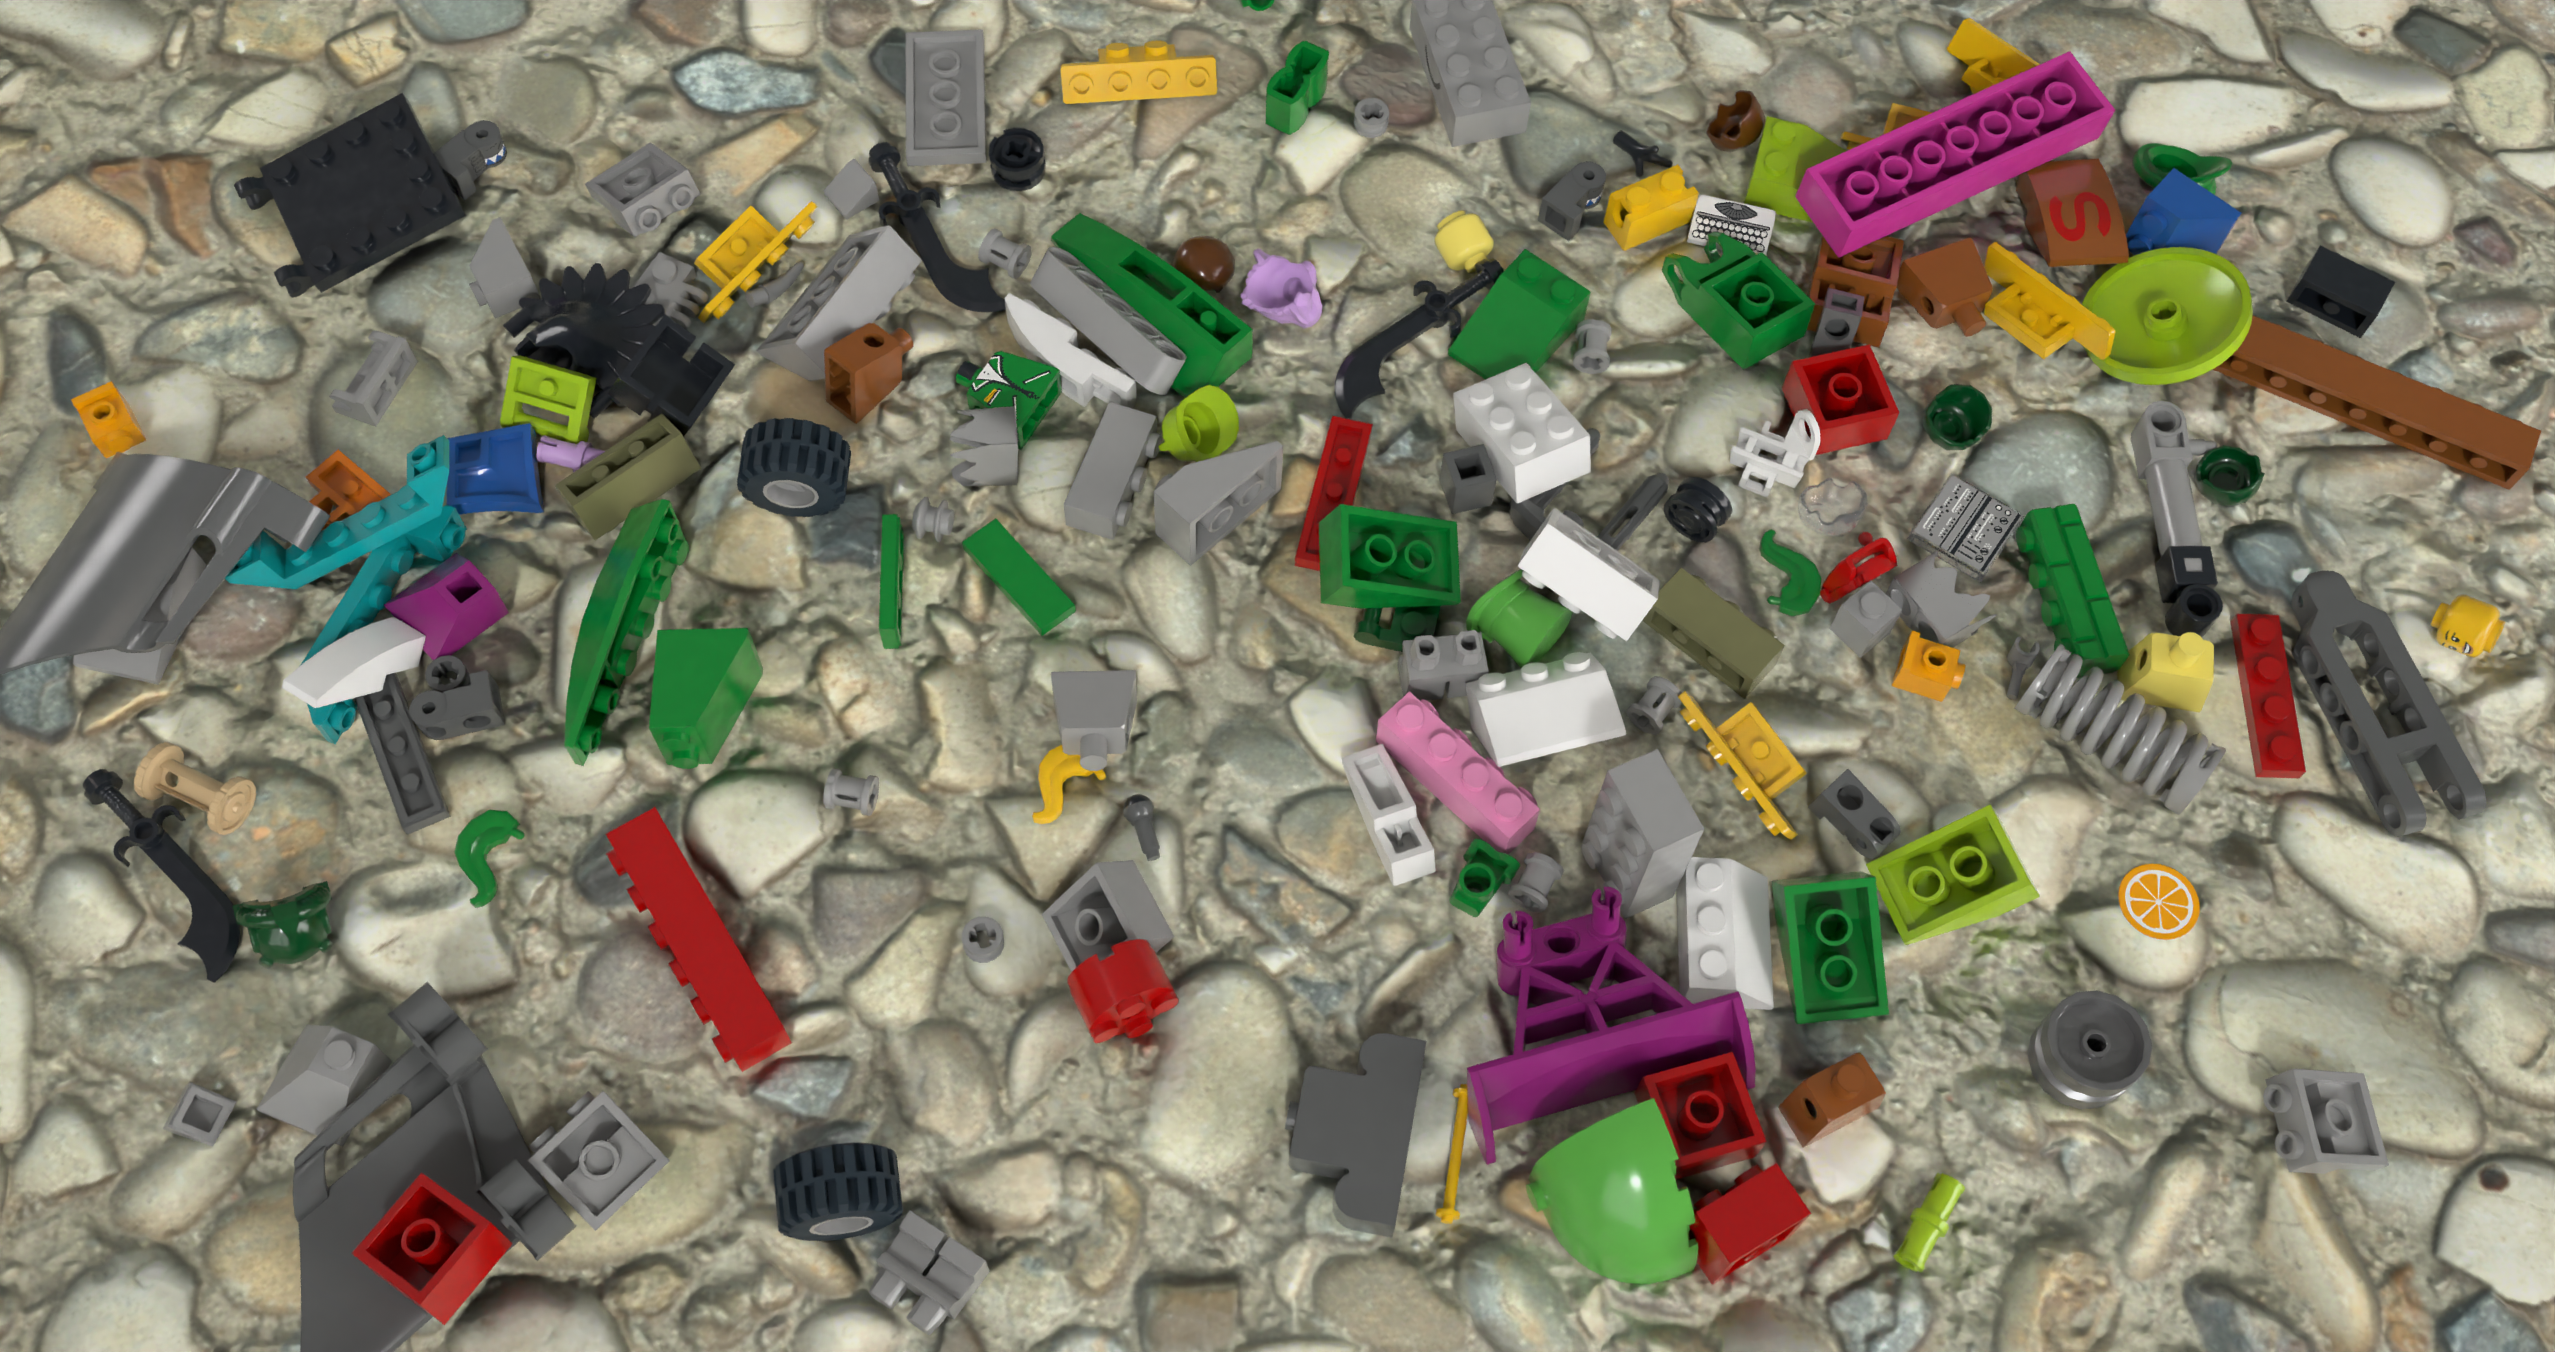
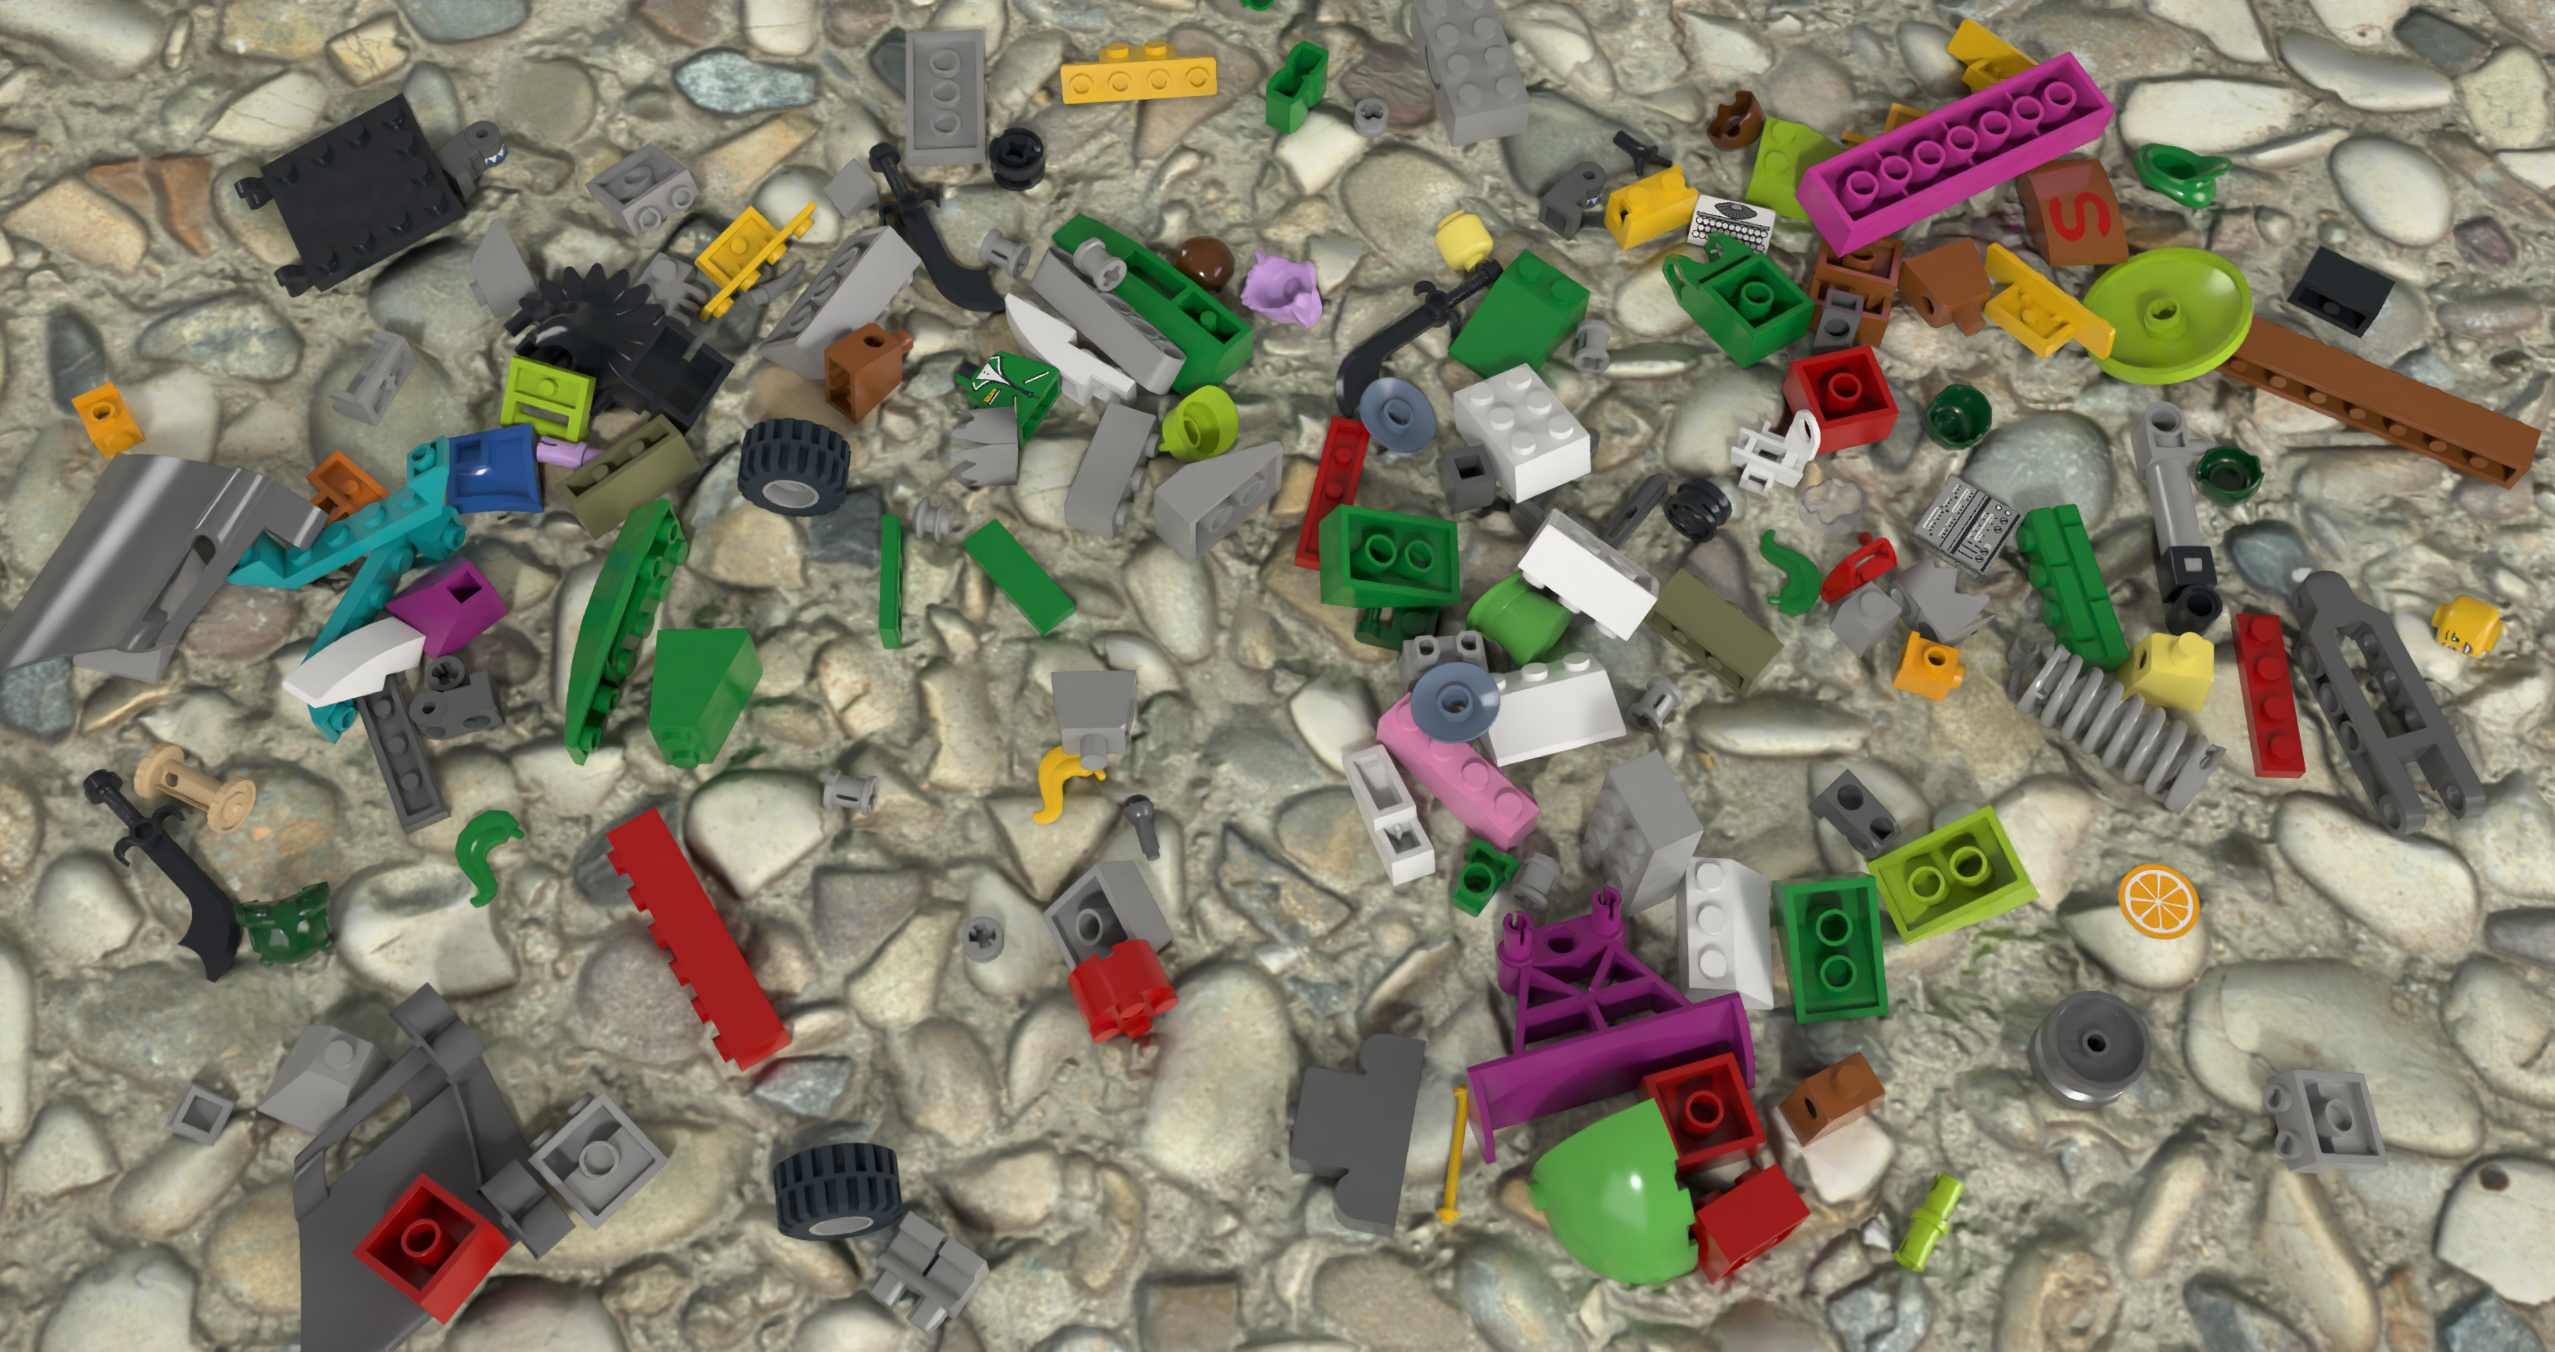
(1104, 268): none -> light grey bush
(1397, 415): none -> sand blue dish
(1453, 686): none -> sand blue dish
(1755, 754): yellow bracket -> none
(2181, 216): blue slope -> none

